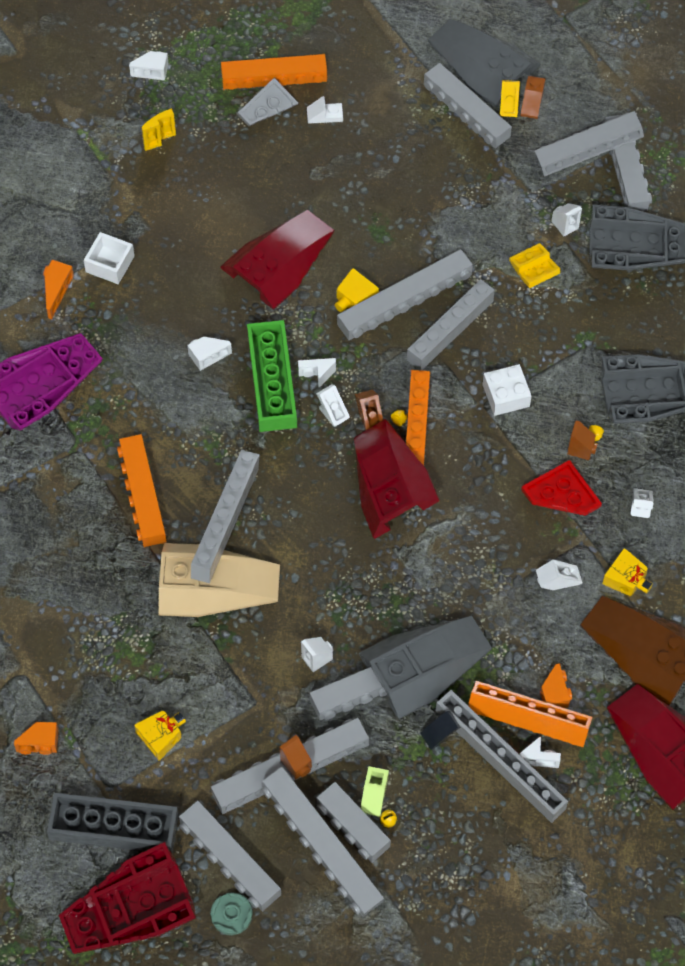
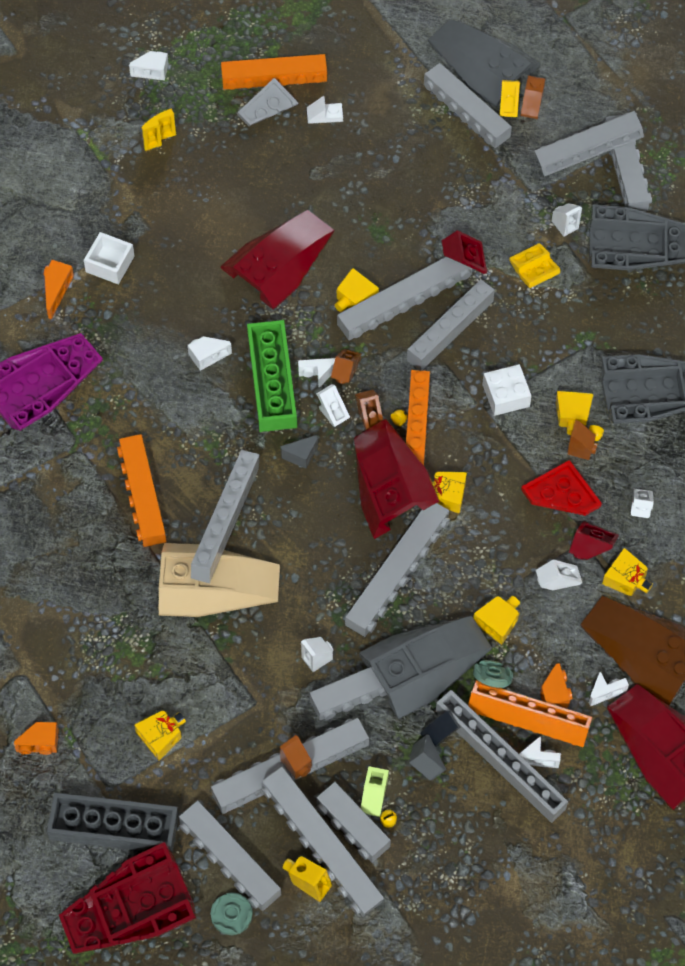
(300, 451): none -> dark grey slope
(308, 877): none -> yellow torso
(345, 366): none -> dark orange slope
(396, 569): none -> light grey brick
(426, 758): none -> dark grey slope
(450, 489): none -> yellow torso
(465, 250): none -> dark red slope
(493, 674): none -> sand green tile
(498, 617): none -> yellow torso
(572, 407): none -> yellow torso
(592, 541): none -> dark red slope
(603, 692): none -> white slope

